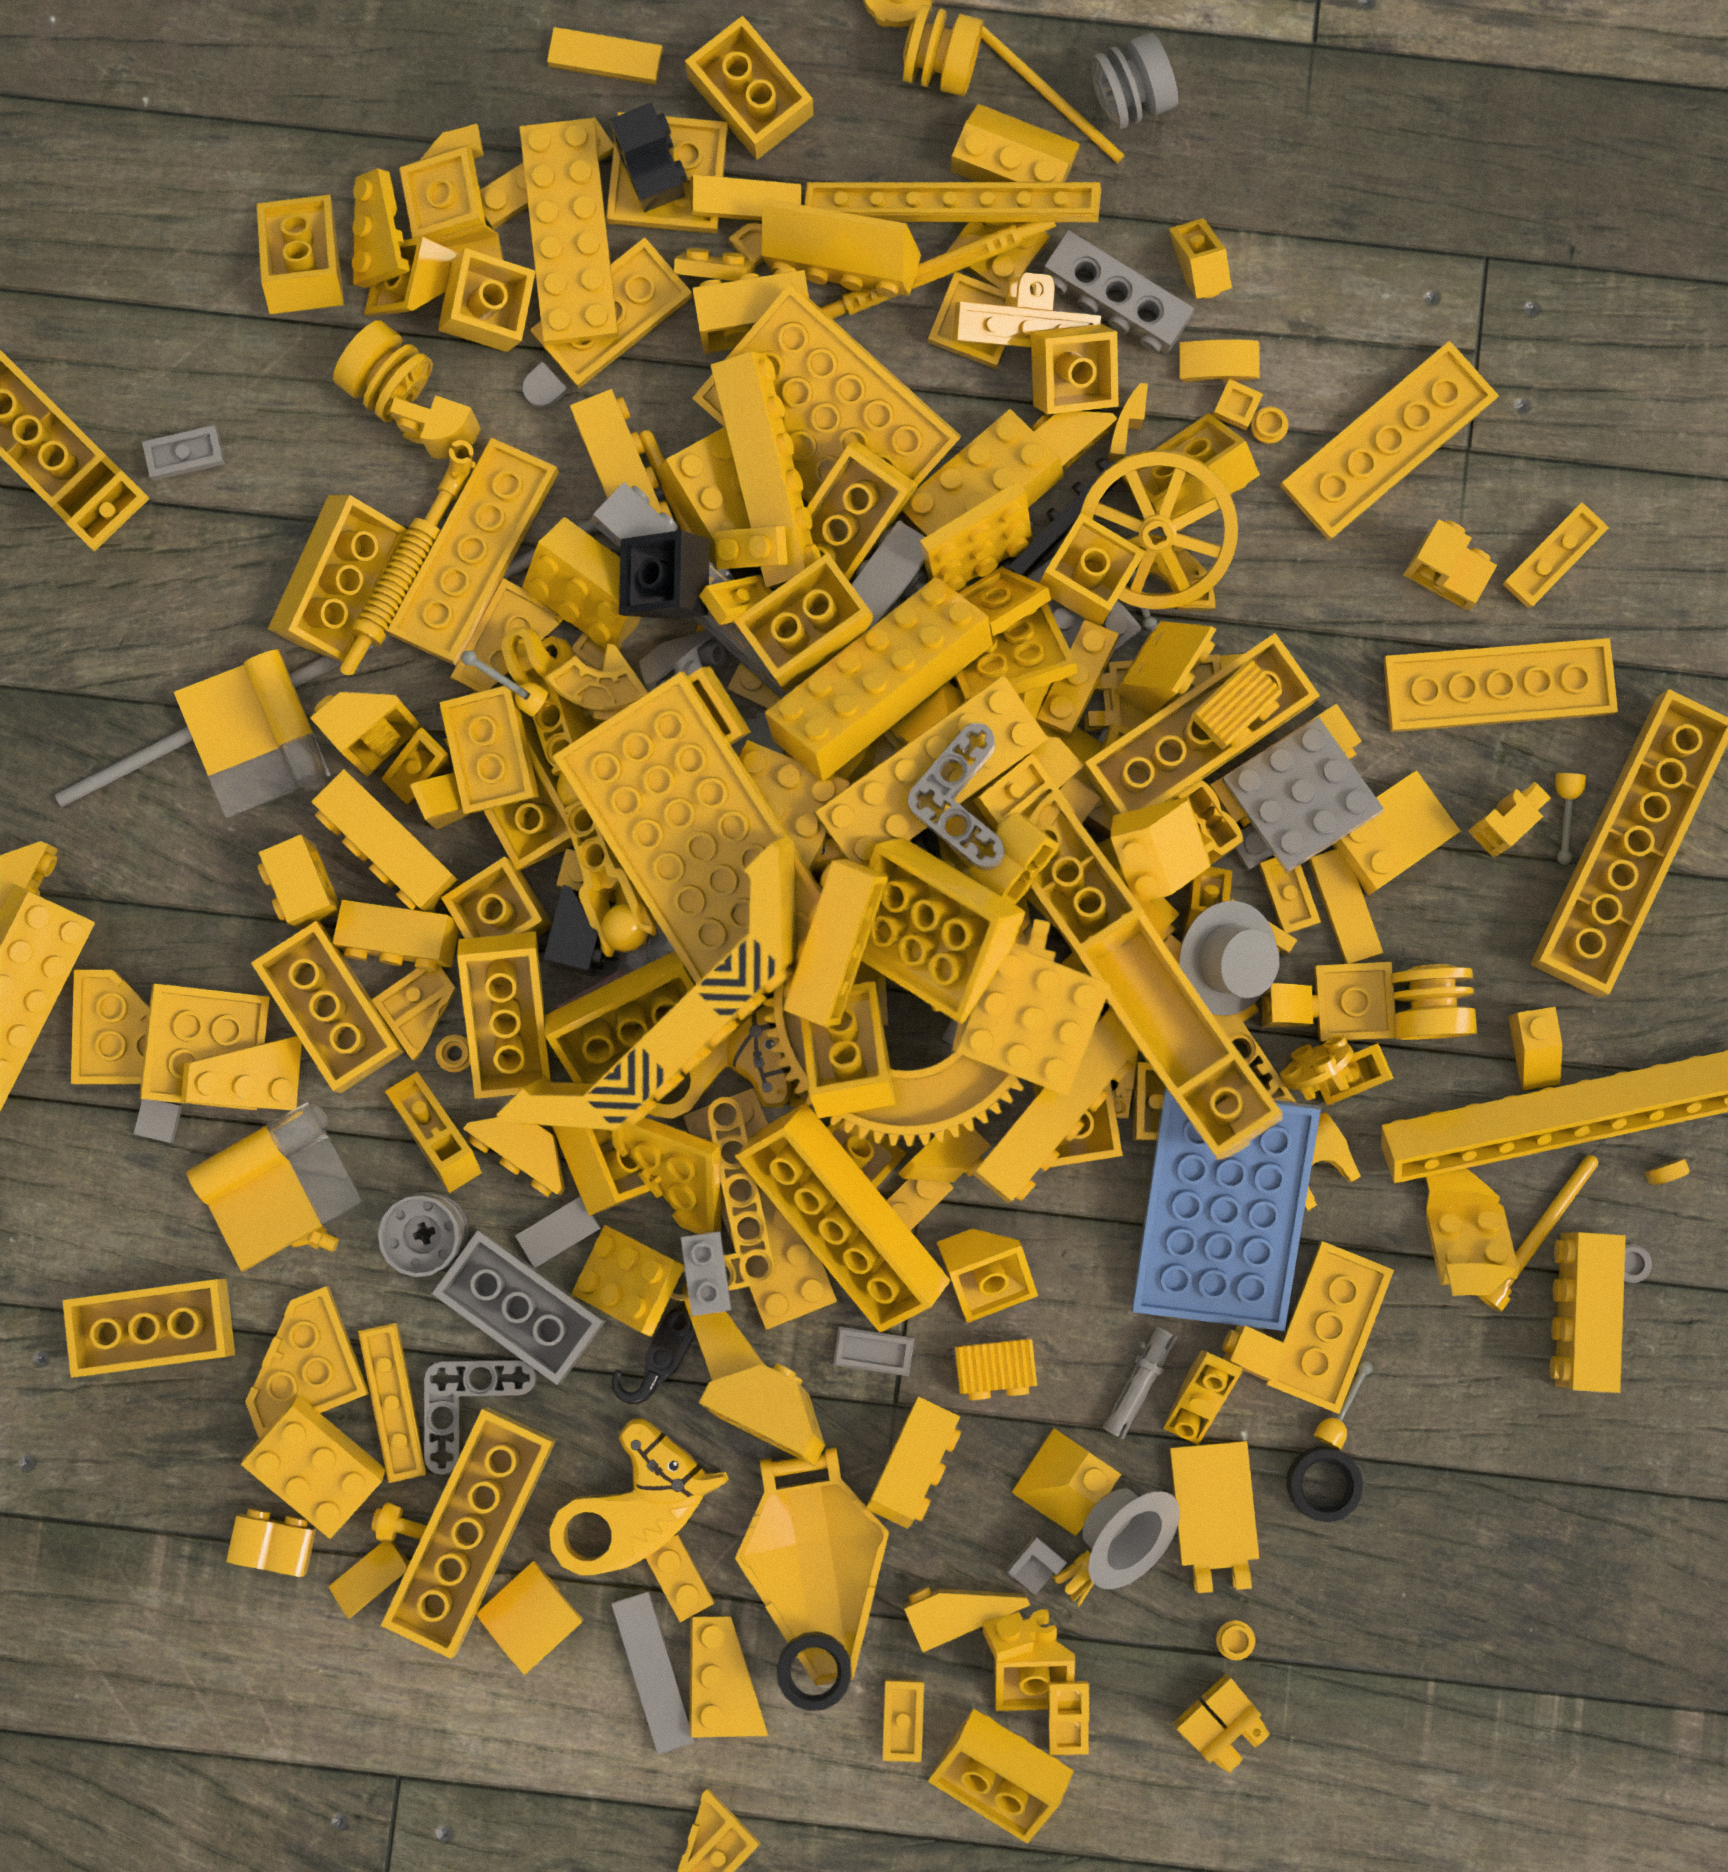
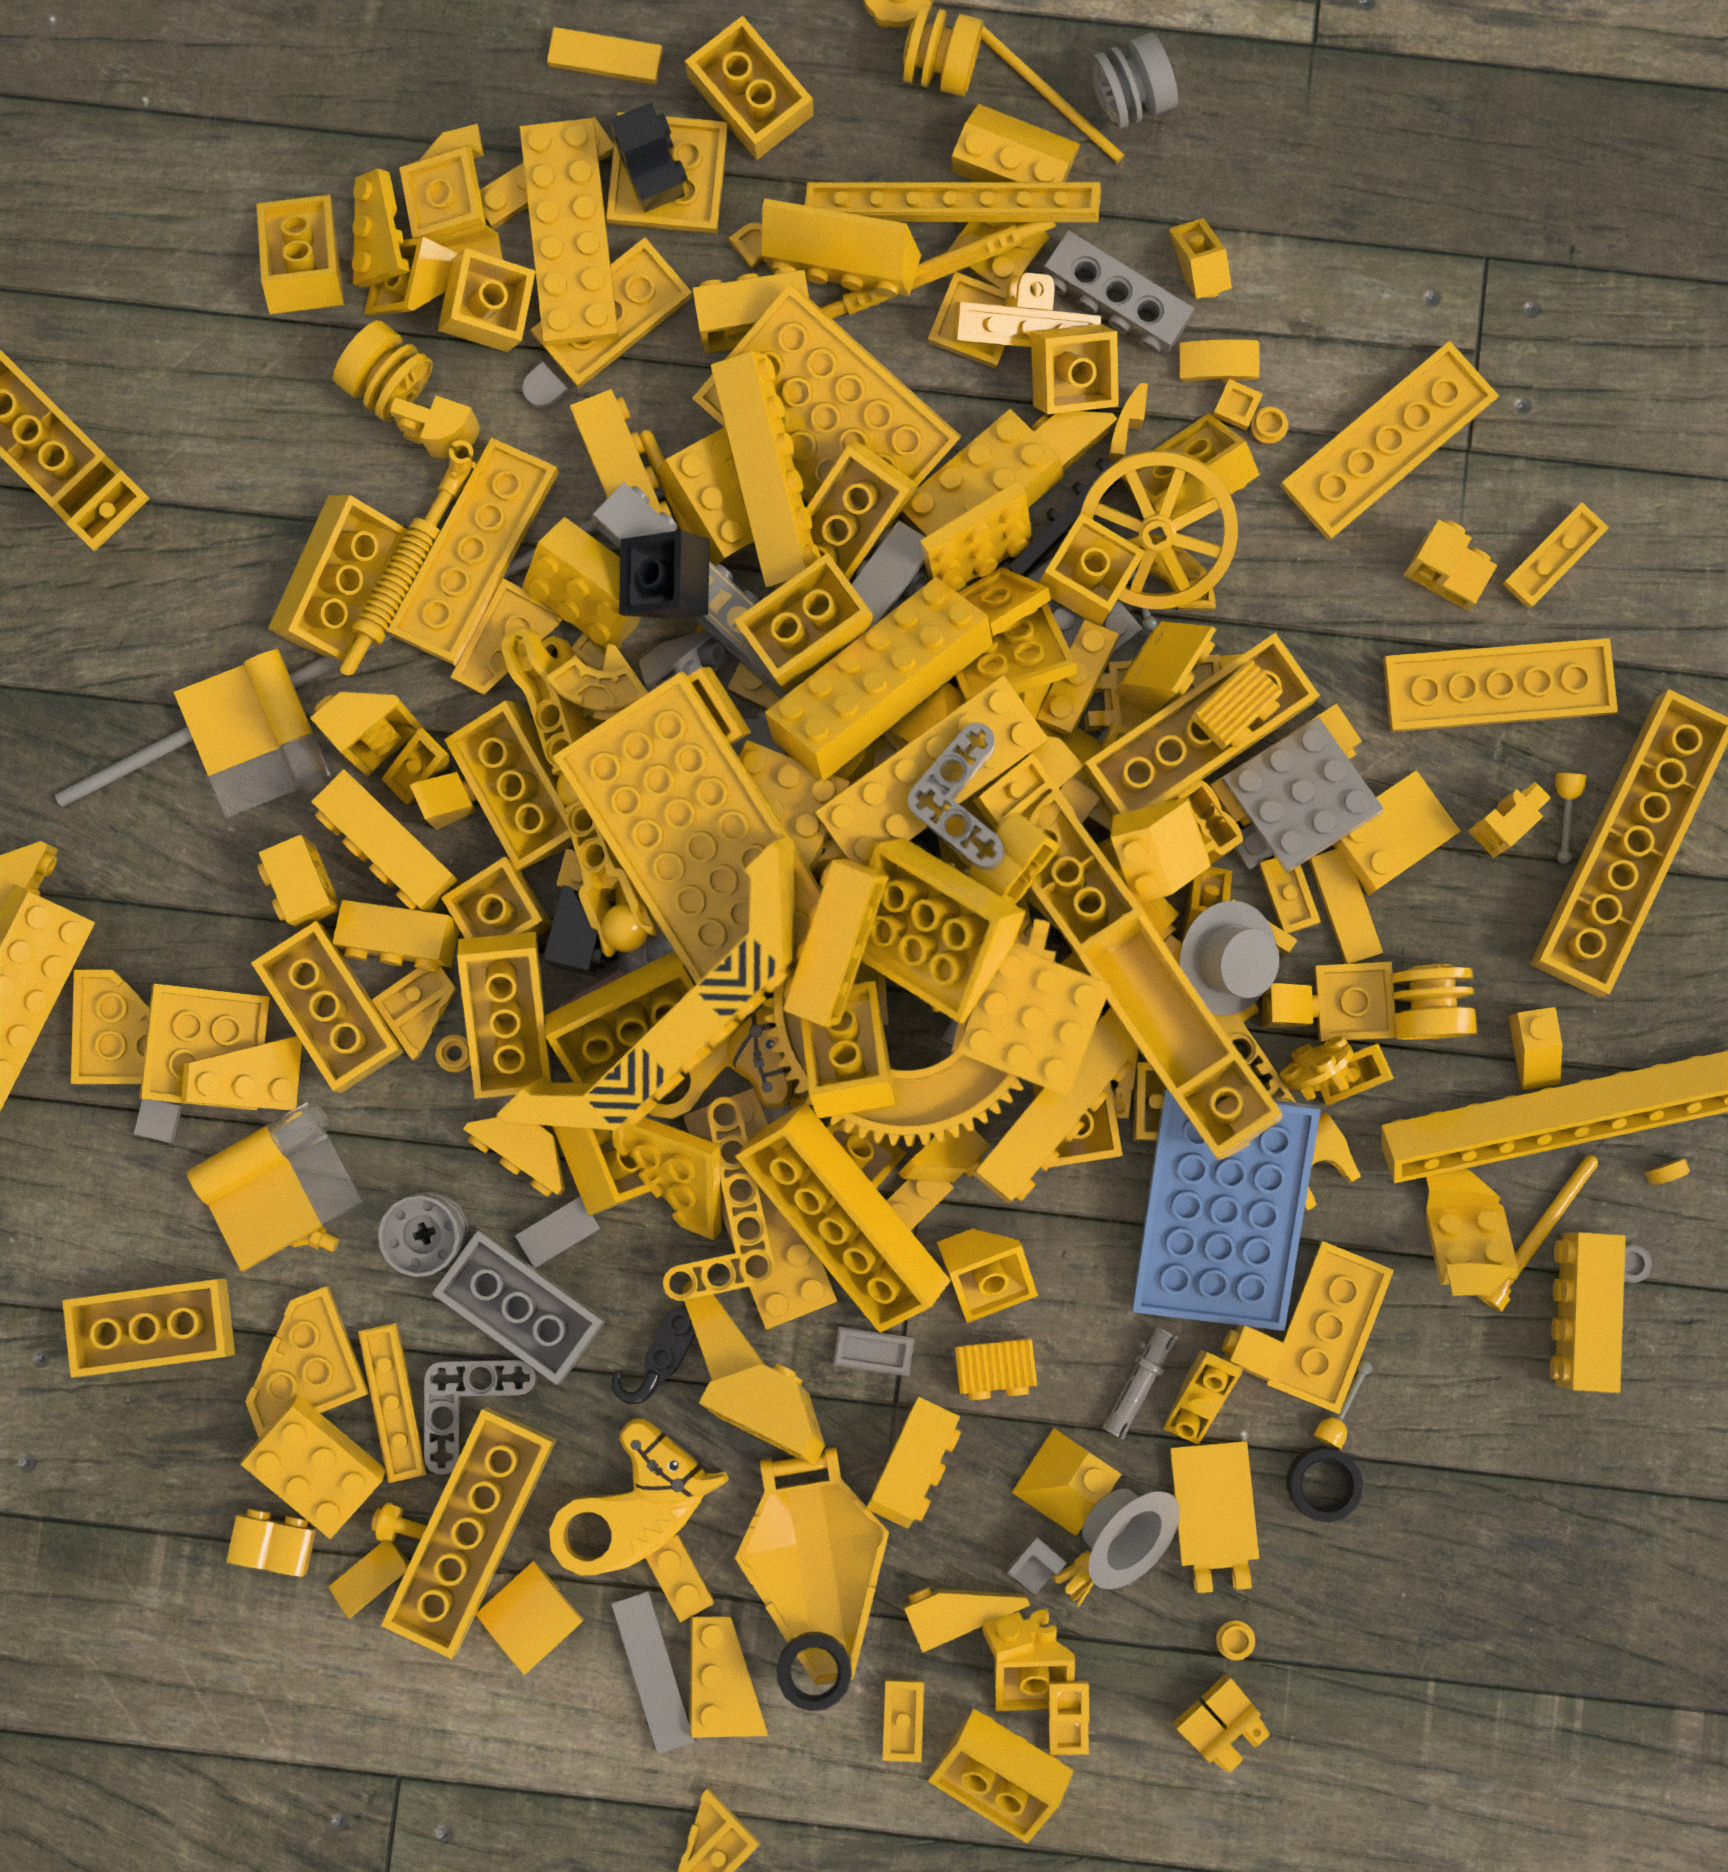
(183, 452): light grey plate -> none
(434, 1132): yellow slope -> none
(488, 750): yellow plate -> none
(528, 696): hinge -> none
(628, 1280): yellow plate -> none
(699, 263): yellow plate -> none
(706, 1273): light grey hinge -> none
(734, 597): yellow plate -> none
(737, 197): yellow tile -> none
(750, 547): yellow plate -> none

